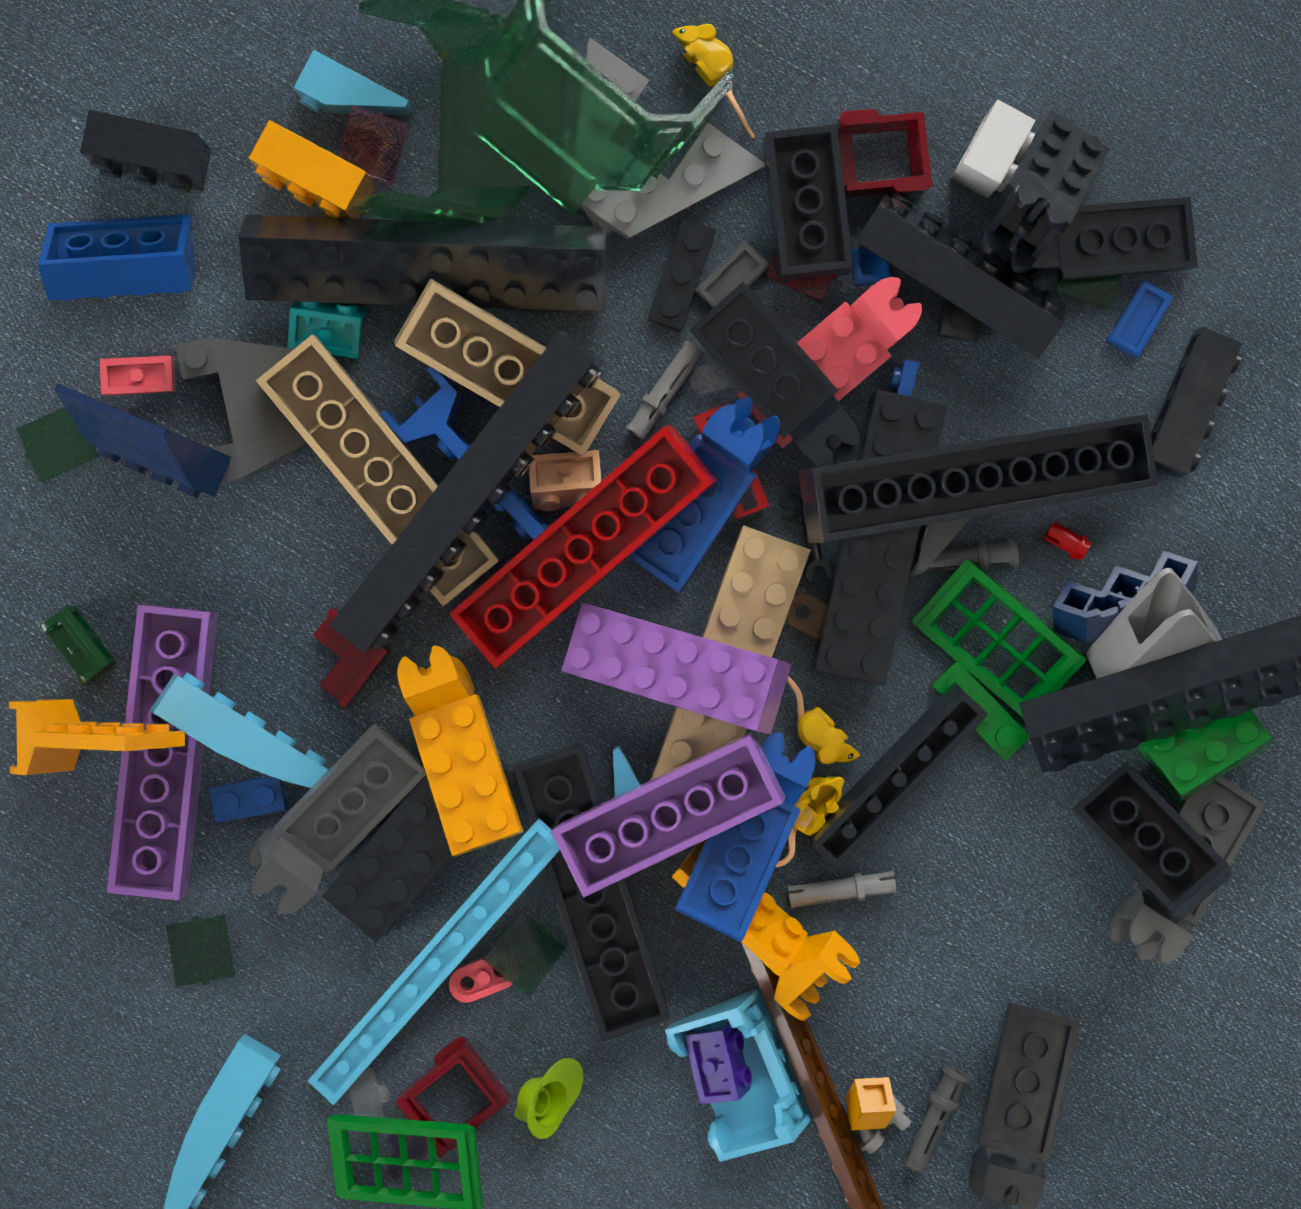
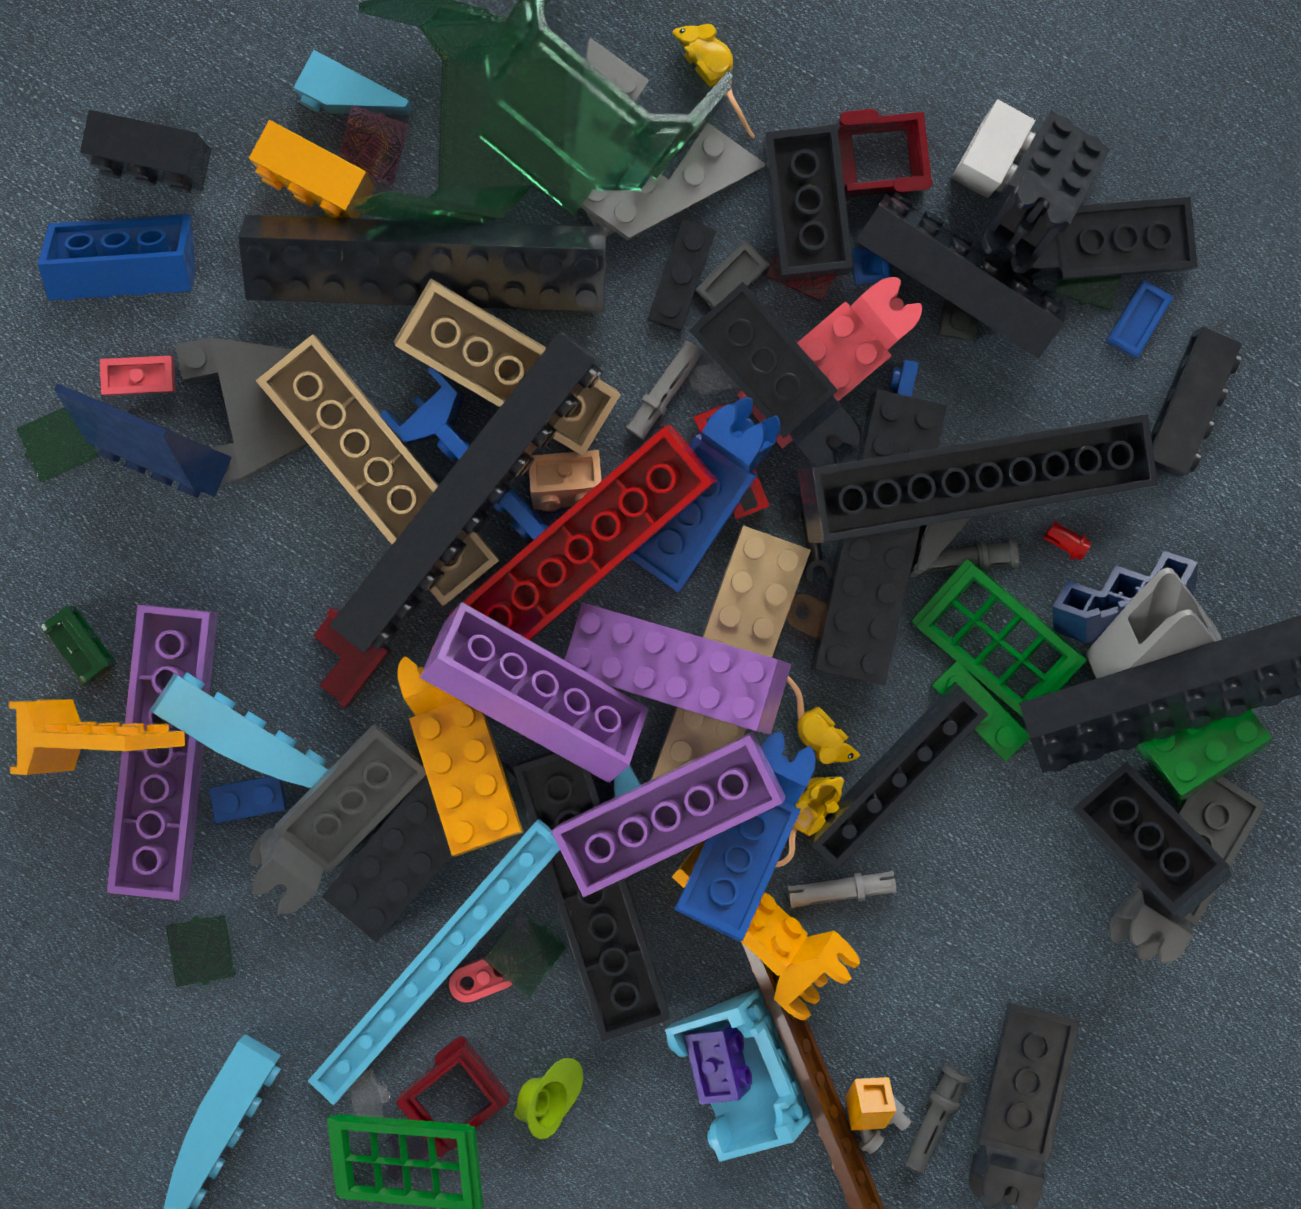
(334, 324): teal bracket -> none
(535, 693): none -> medium lavender brick

